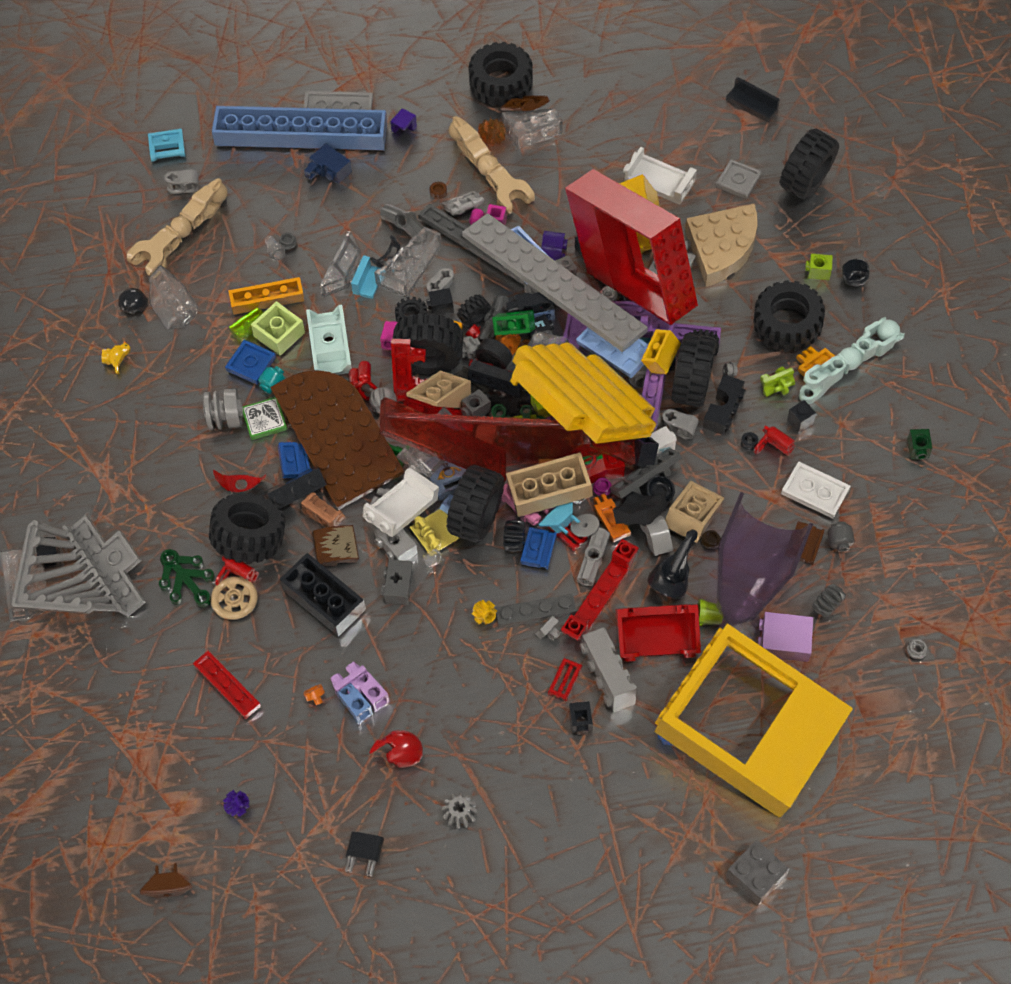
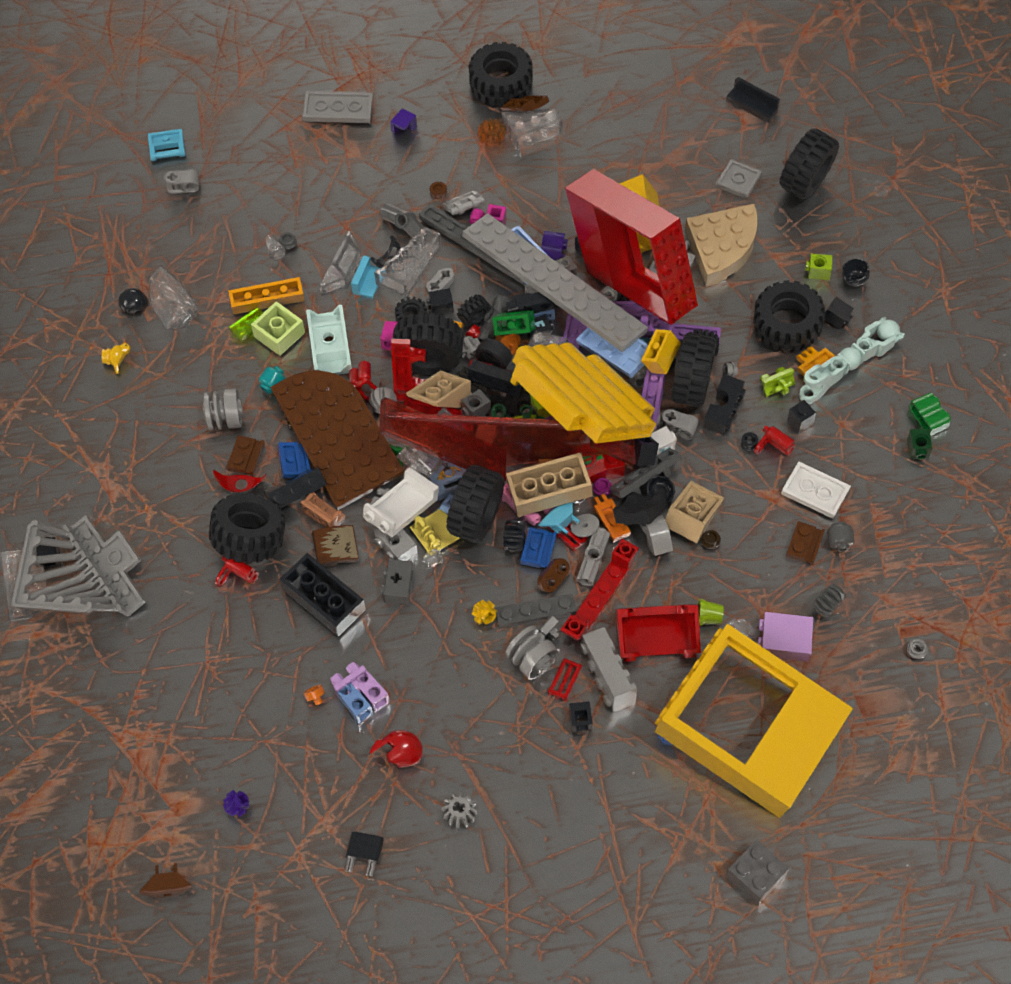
(184, 575): dark green plant -> none
(201, 206): tan piece -> none
(227, 684): red plate -> none
(231, 583): tan plate -> none
(245, 455): none -> reddish brown plate
(250, 361): blue plate -> none
(264, 418): tile -> none
(299, 127): medium blue brick -> none
(328, 163): dark blue hinge -> none
(496, 175): tan piece -> none
(532, 652): none -> light grey wheel
(553, 573): none -> reddish brown plate
(666, 180): white panel -> none
(672, 574): black hat -> none
(754, 564): clear purple windscreen -> none
(838, 313): none -> black brick
(929, 413): none -> green brick

